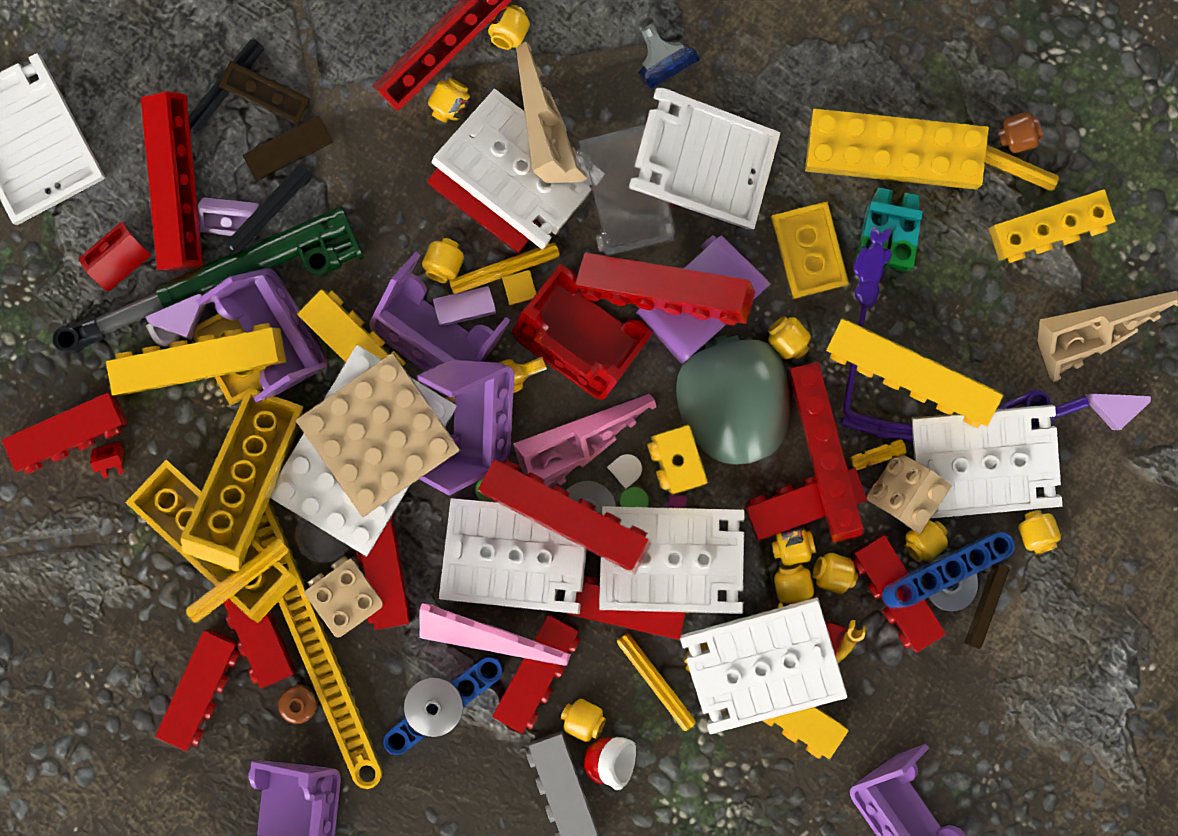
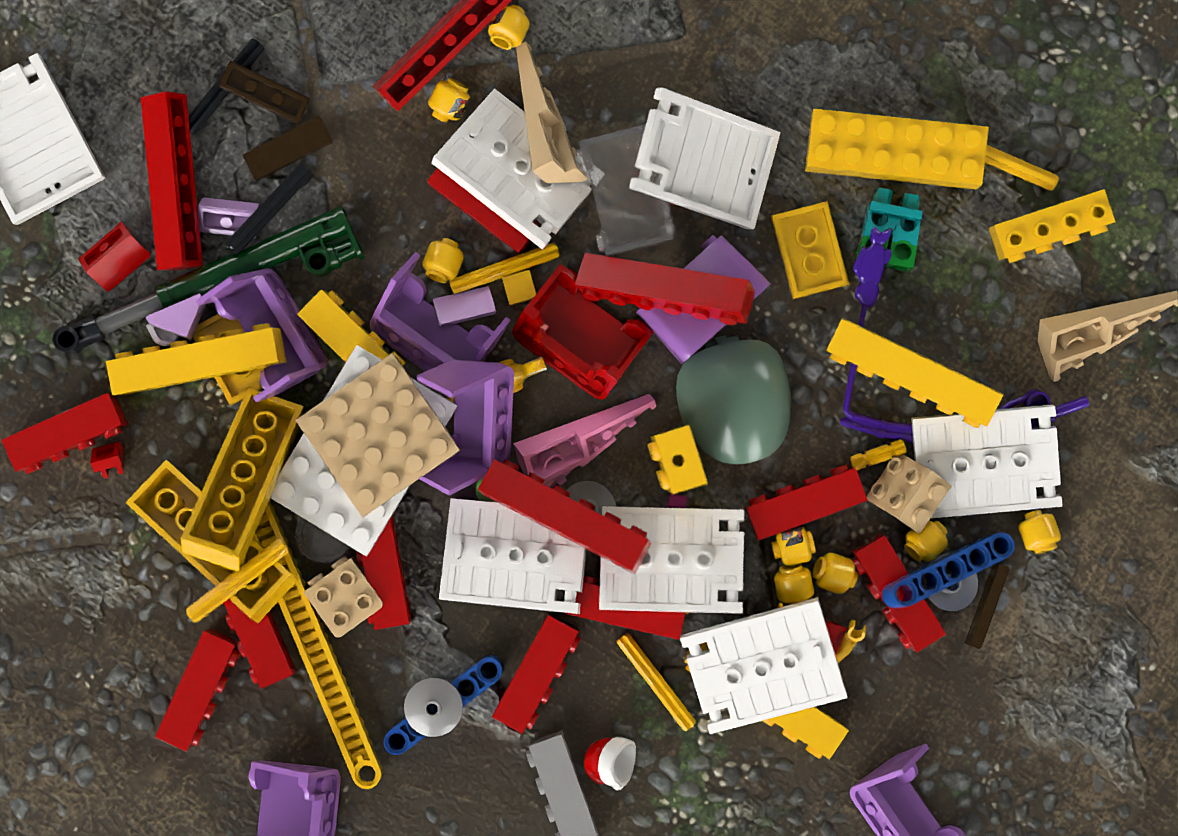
(298, 704): dark orange head -> none
(455, 629): bright pink wedge -> none
(583, 720): yellow head -> none
(626, 469): white tile -> none
(634, 498): bright green tile -> none
(664, 58): piece -> none
(789, 338): yellow head -> none
(826, 452): red brick -> none
(1021, 132): dark orange head -> none
(1117, 409): lavender slope -> none

